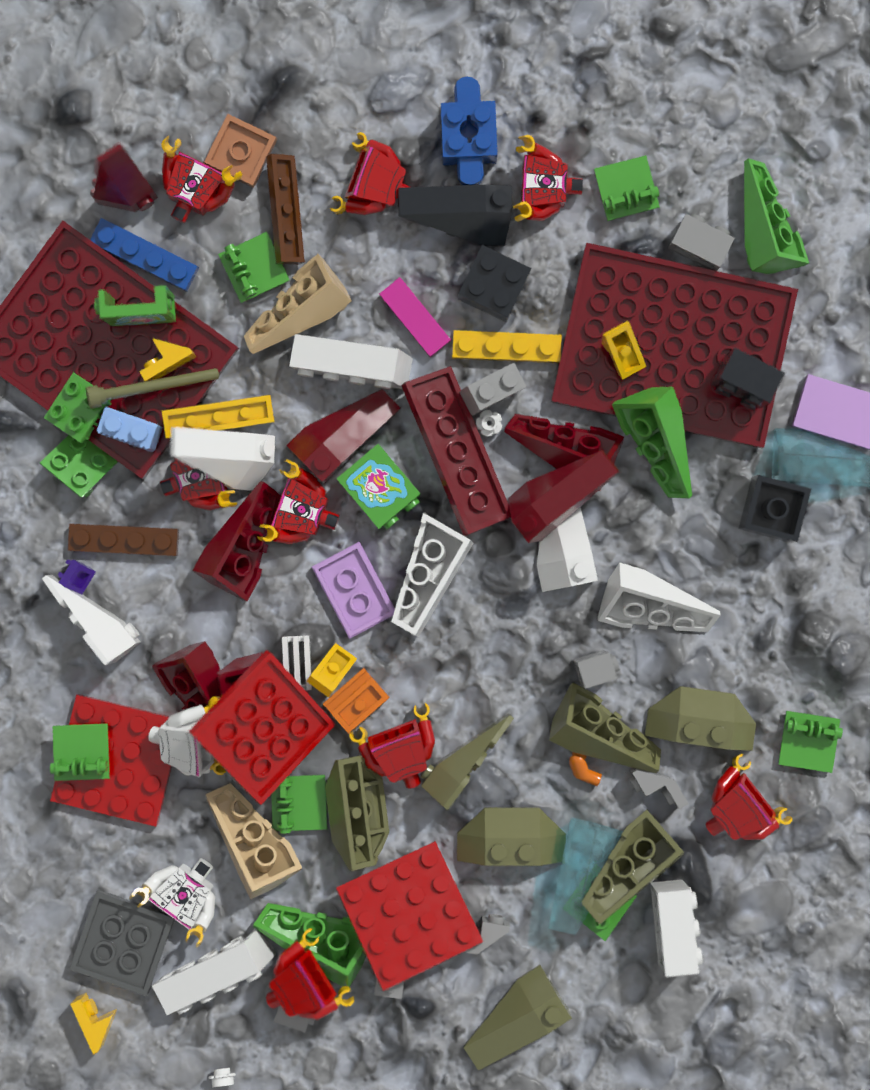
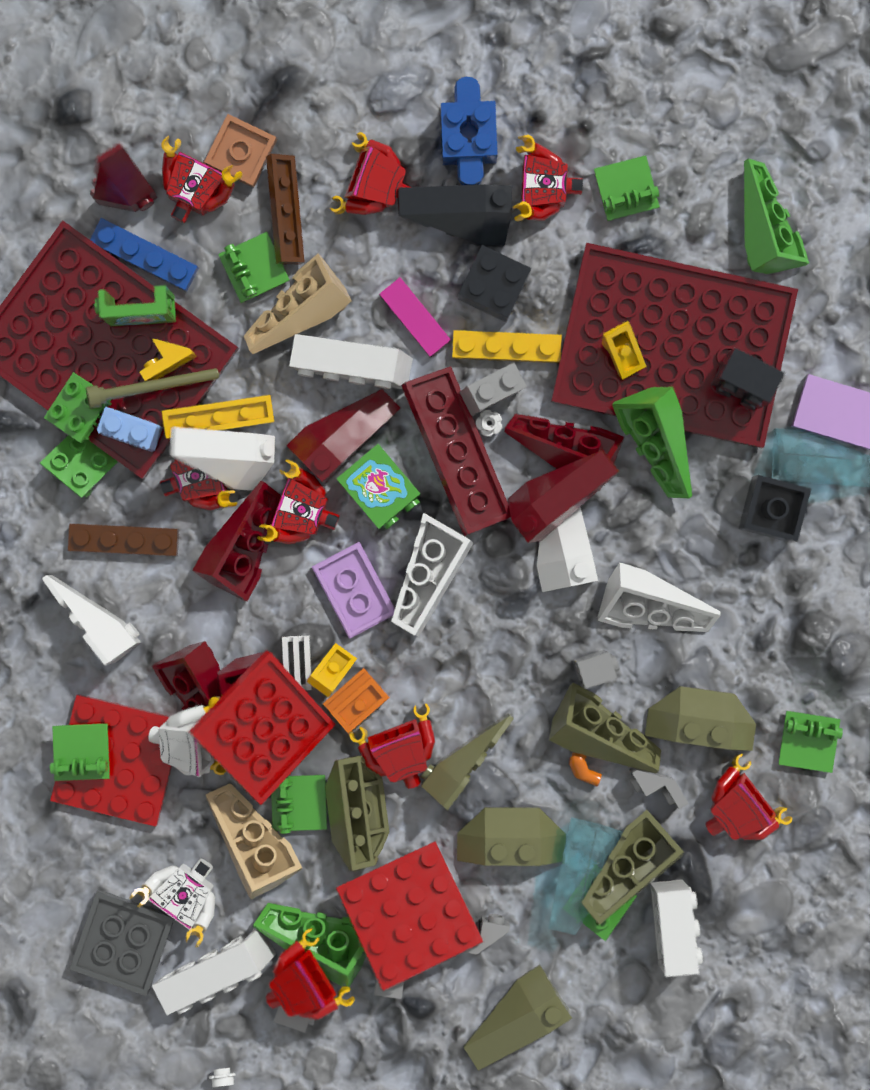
(76, 576): dark purple tile -> none
(93, 1027): yellow slope -> none
(701, 242): light grey brick -> none

